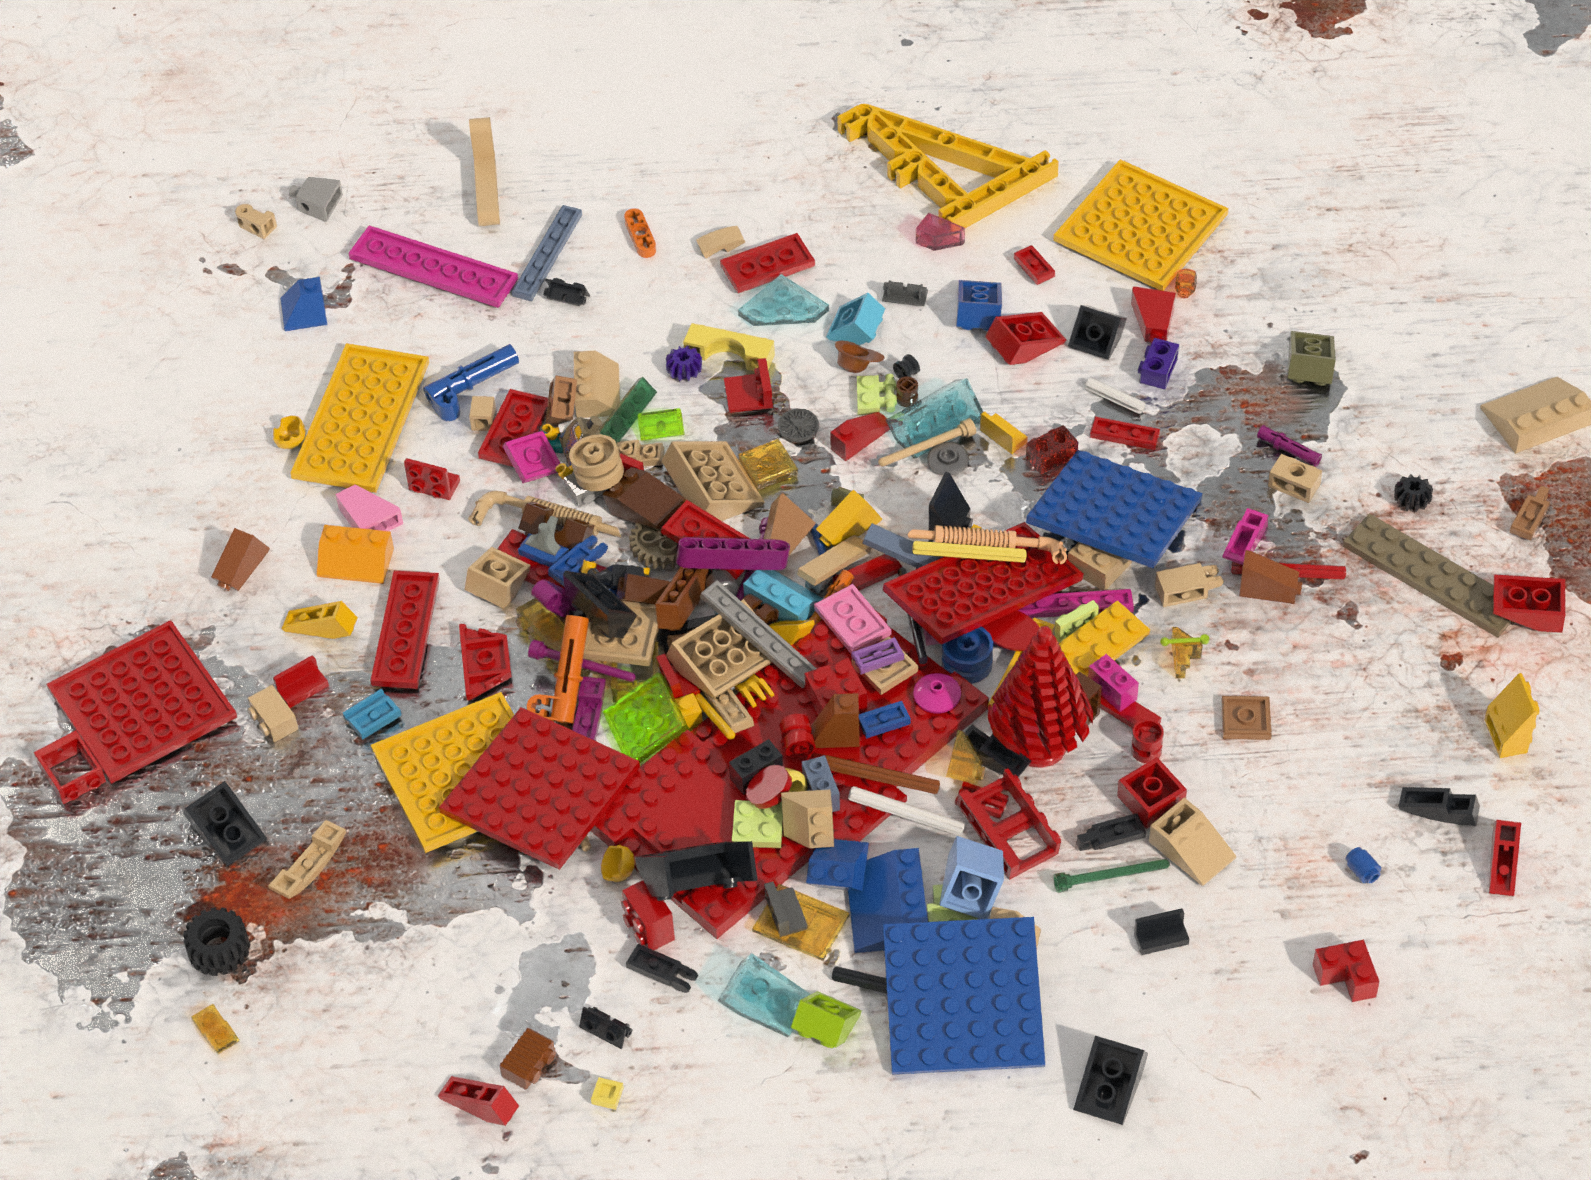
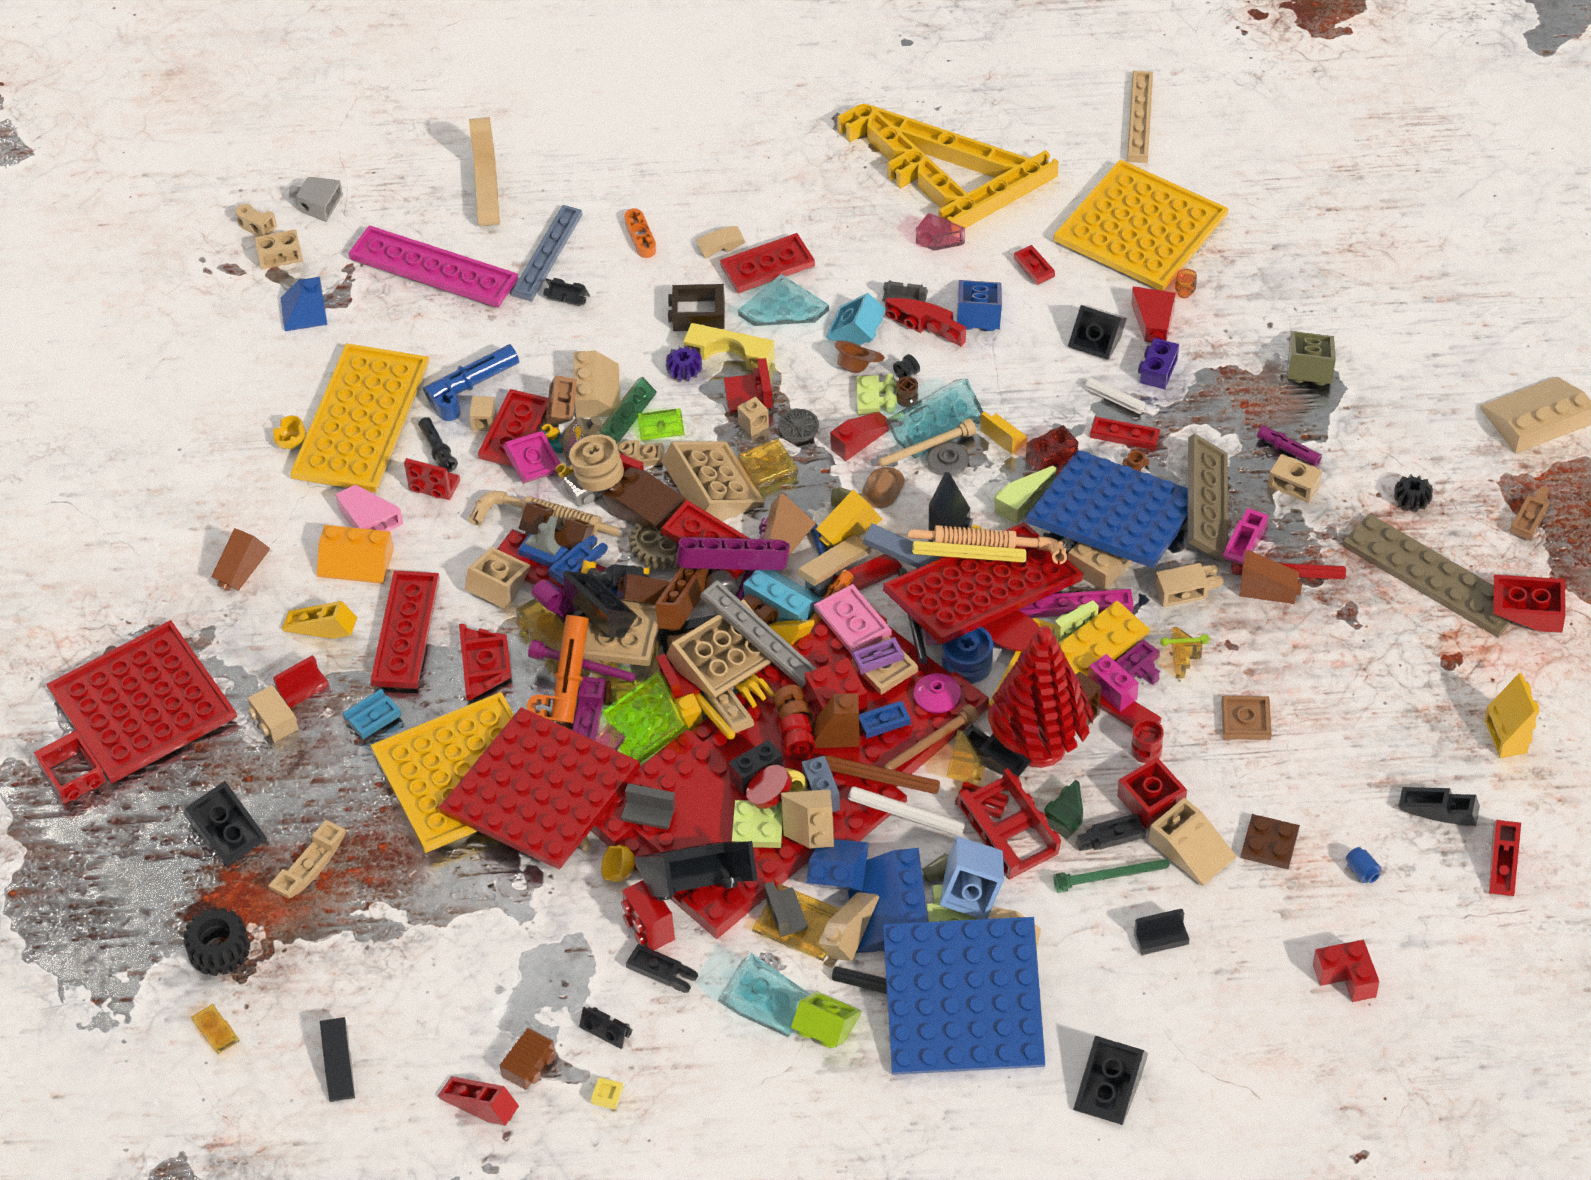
(278, 249): none -> tan brick
(337, 1059): none -> black slope
(428, 428): none -> black pin
(608, 694): none -> reddish brown piece
(611, 737): none -> clear pink tile
(649, 806): none -> dark grey panel
(696, 293): none -> dark brown window
(753, 416): none -> tan brick
(790, 701): none -> dark orange wheel
(847, 927): none -> tan slope
(883, 487): none -> medium nougat piece
(922, 315): none -> red slope
(936, 869): none -> olive cone
(967, 715): none -> medium nougat piece
(1023, 336): red slope -> none
(1023, 494): none -> yellowish green slope
(1066, 812): none -> clear green slope
(1136, 460): none -> dark orange plate
(1140, 117): none -> tan tile
(1140, 660): none -> magenta hinge
(1207, 497): none -> dark tan plate
(1270, 841): none -> reddish brown plate

